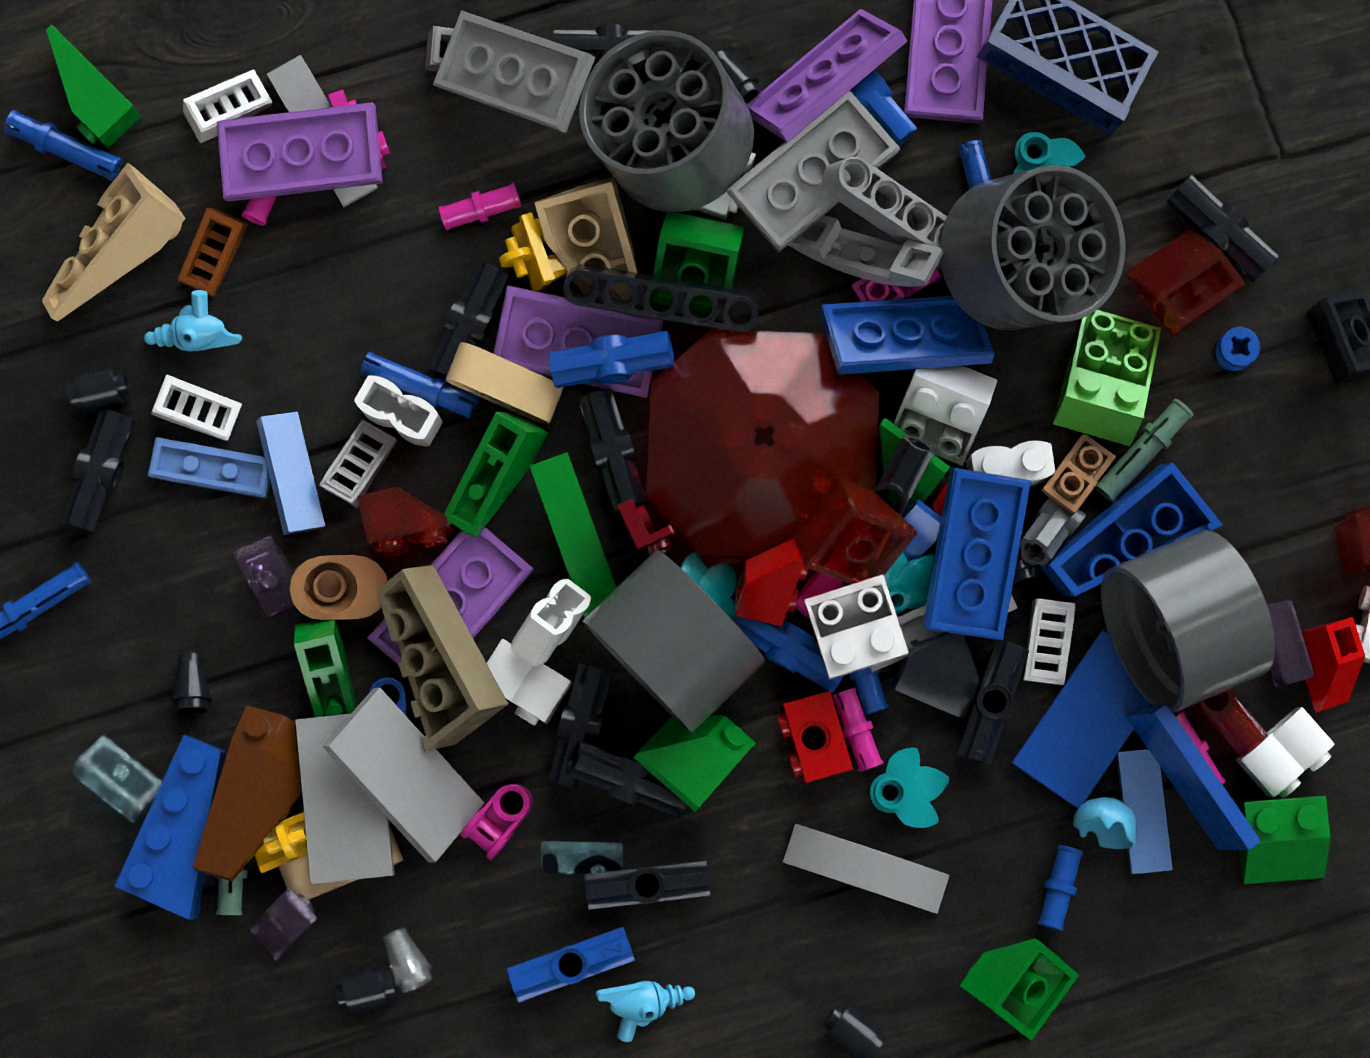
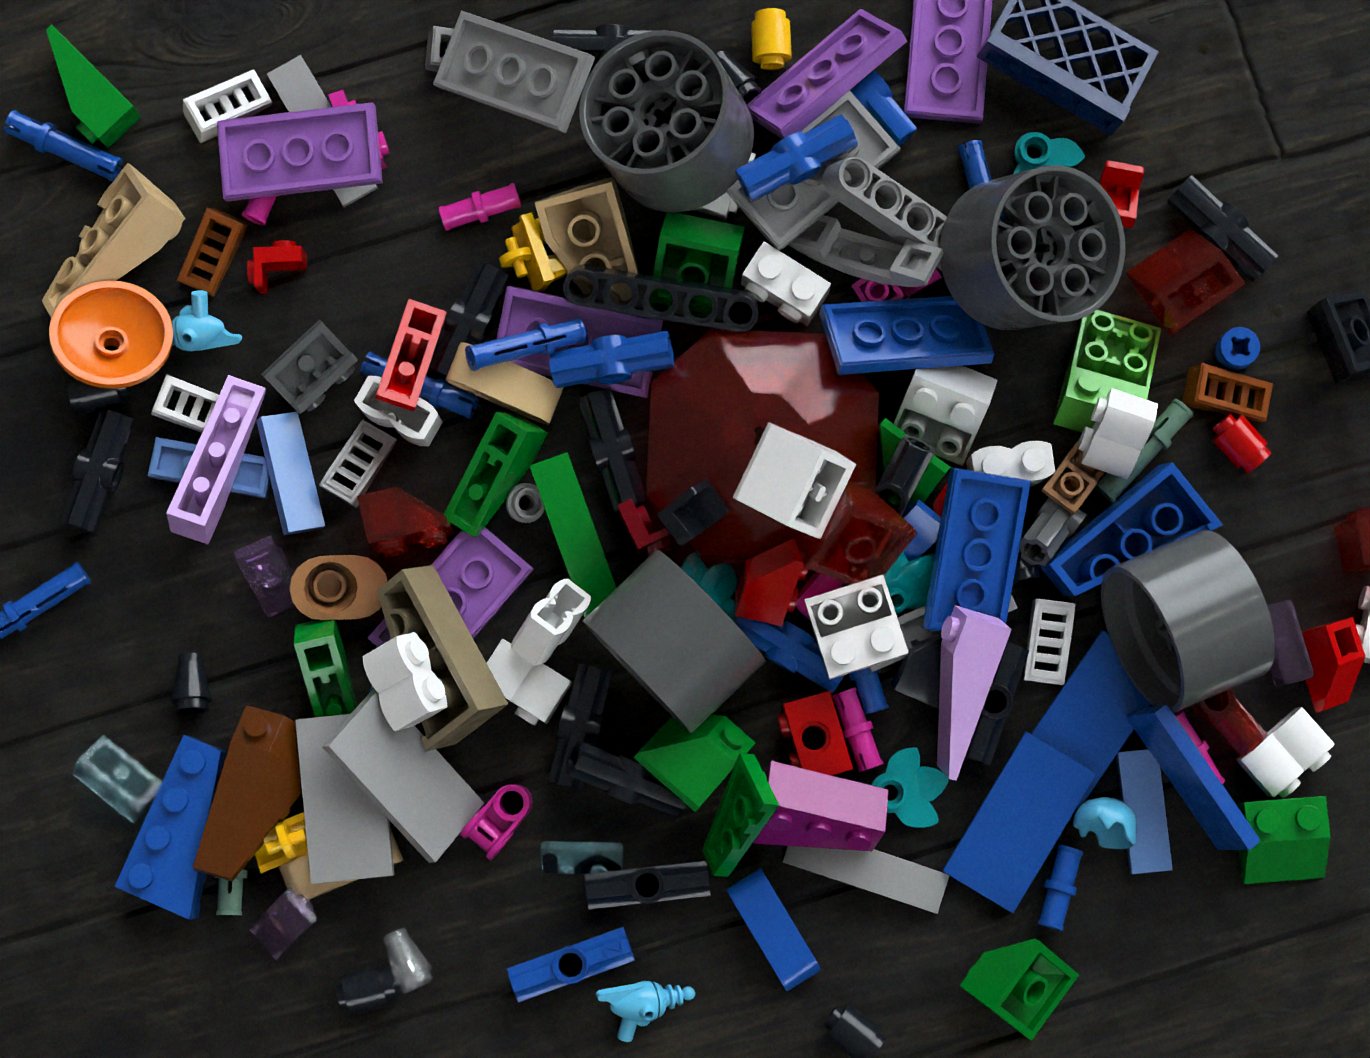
(111, 316): none -> orange dish
(215, 461): none -> lavender slope
(282, 256): none -> red bracket
(310, 368): none -> dark grey bracket
(405, 681): none -> white brick
(410, 355): none -> slope
(528, 344): none -> blue pin
(535, 508): none -> light grey plate
(693, 512): none -> black panel
(740, 815): none -> green wing
(771, 38): none -> yellow brick
(773, 929): none -> blue beam
(785, 284): none -> white brick
(794, 480): none -> white slope
(796, 158): none -> blue piece
(823, 811): none -> wedge
(968, 663): none -> lavender slope
(1019, 822): none -> blue tile
(1118, 432): none -> white brick
(1123, 185): none -> red bracket
(1202, 388): none -> dark orange slope
(1240, 442): none -> red brick

